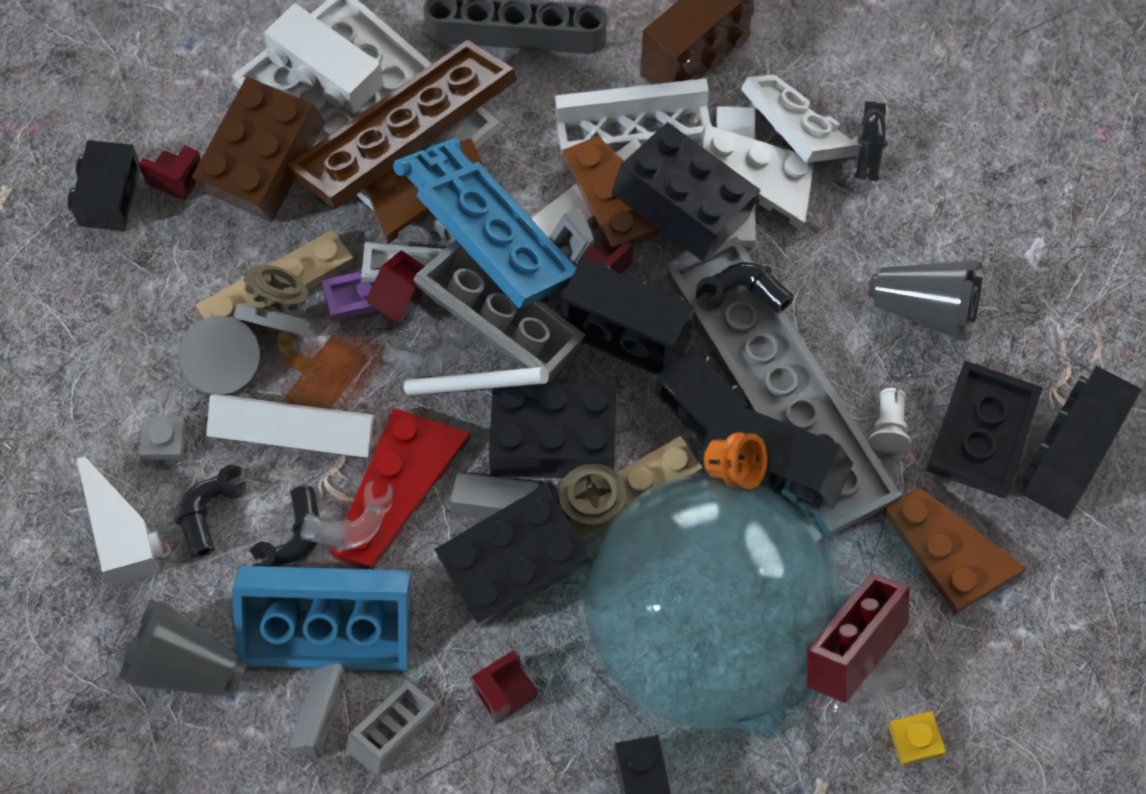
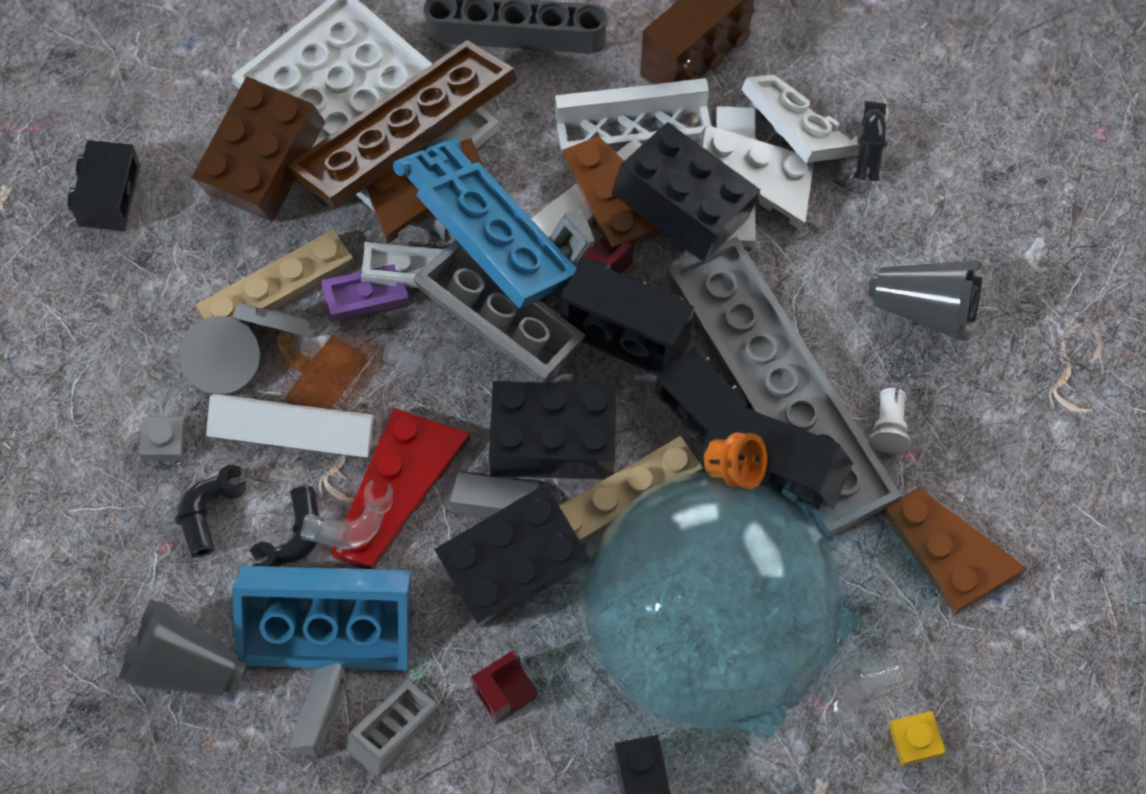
(120, 533): white slope -> none
(172, 172): dark red panel -> none
(275, 287): dark tan gear -> none
(323, 59): white brick -> none
(394, 287): dark red panel -> none
(476, 381): white bar -> none
(605, 482): dark tan gear -> none
(747, 274): black piece -> none
(858, 637): dark red brick -> none
(984, 429): black plate -> none
(1079, 440): black brick -> none

